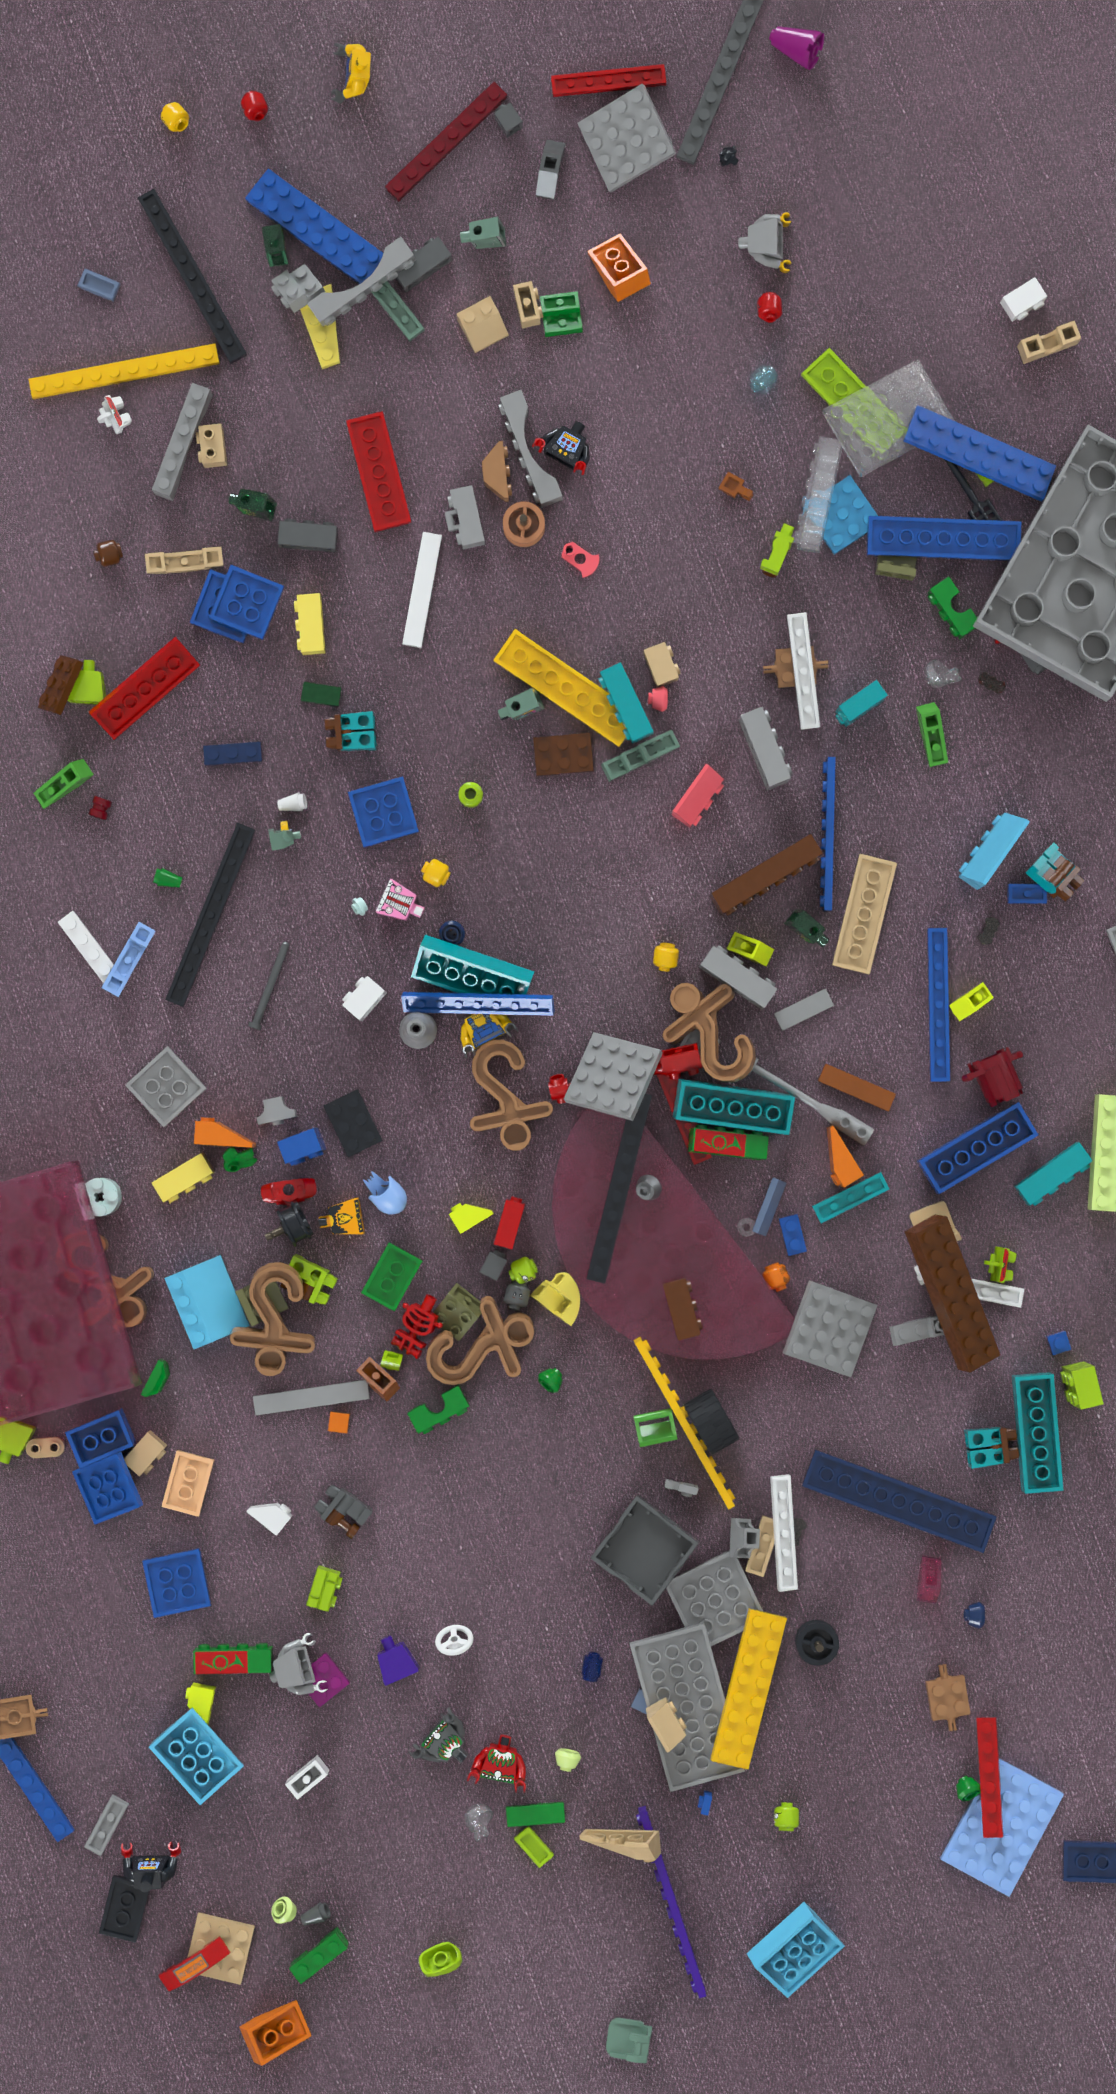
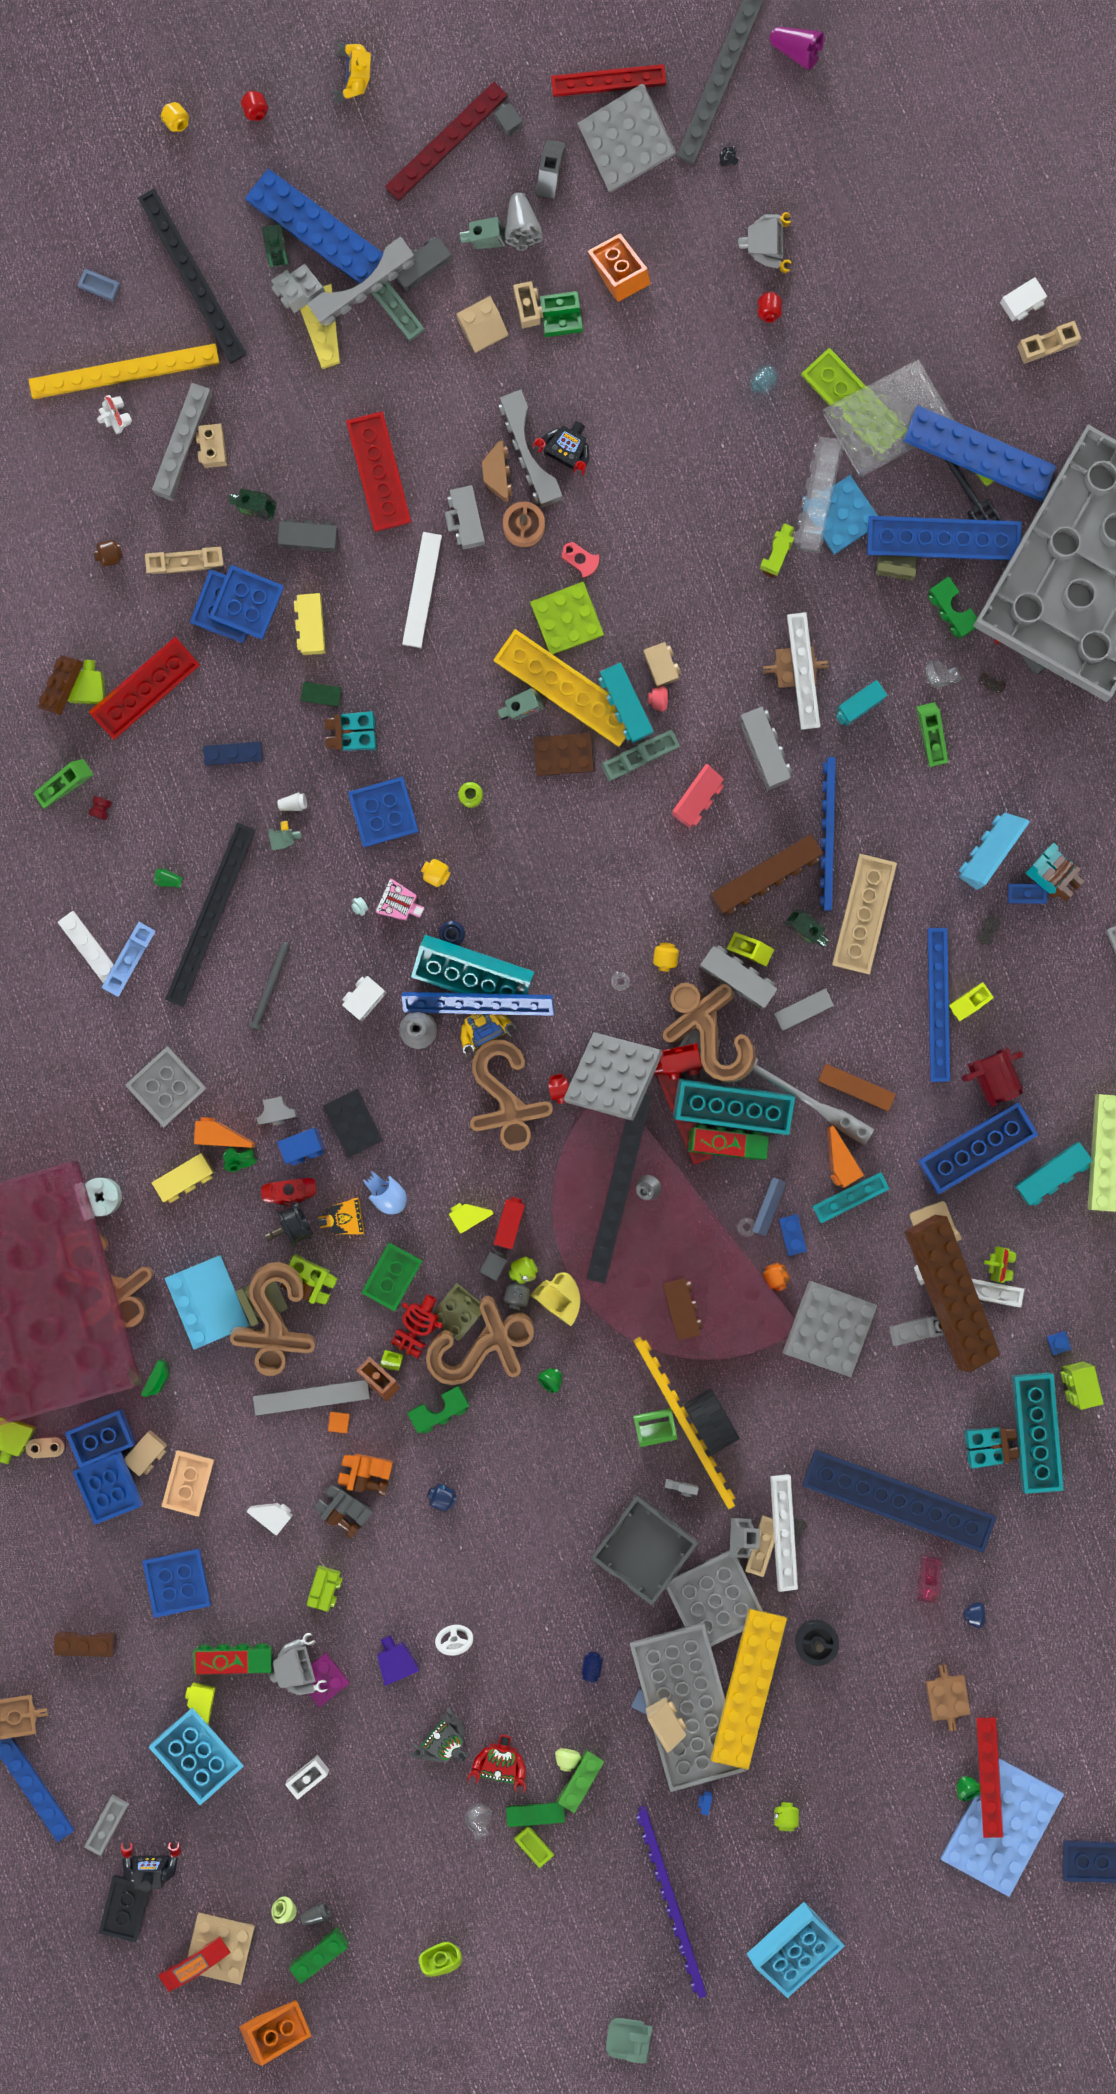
(85, 1645): none -> reddish brown arch
(362, 1468): none -> orange hips
(441, 1497): none -> dark blue head
(521, 224): none -> light grey cone
(567, 618): none -> lime plate
(580, 1782): none -> bright green arch
(624, 976): none -> clear plate
(631, 1843): tan wedge -> none
(733, 485): dark orange plate -> none

